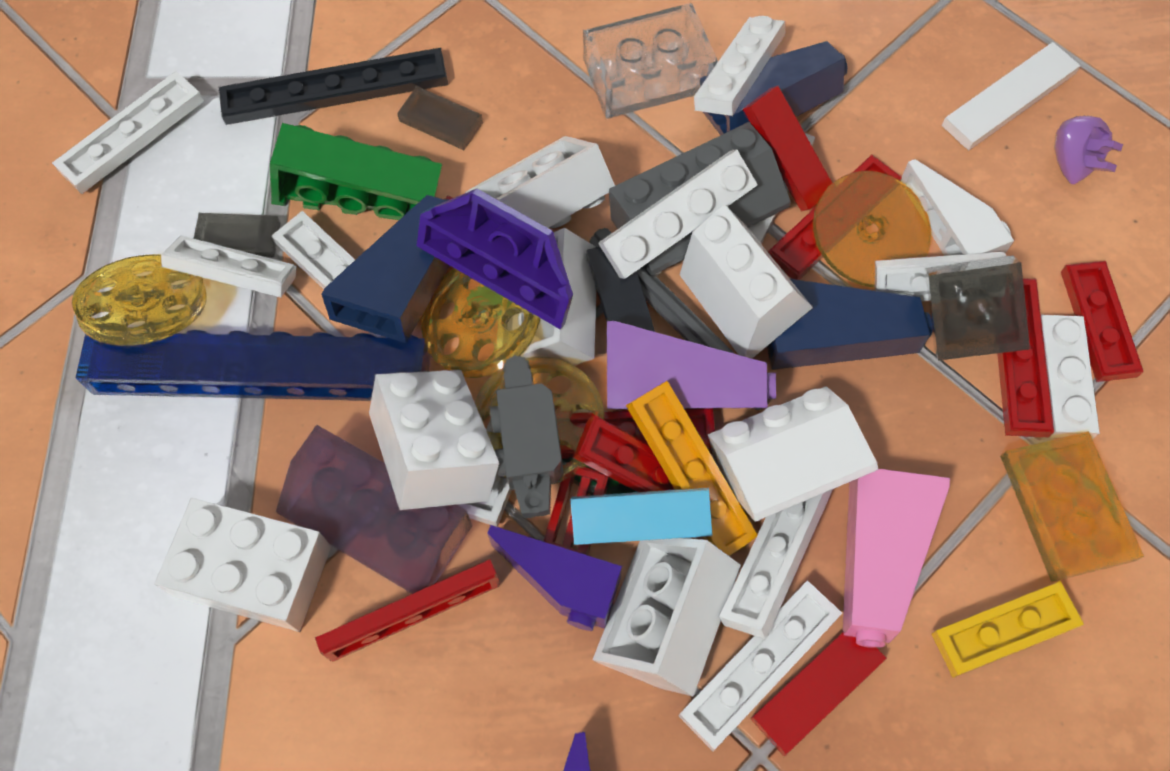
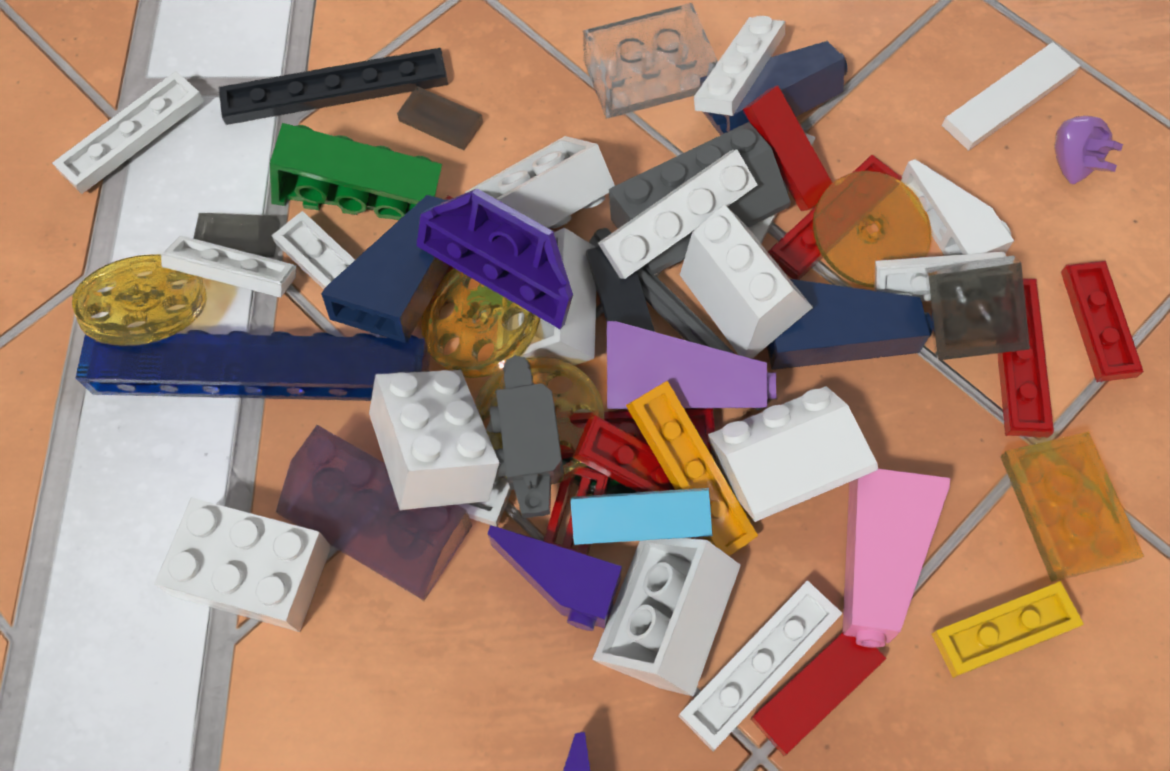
(408, 611): red tile -> none
(771, 567): white plate -> none
(1069, 376): white plate -> none

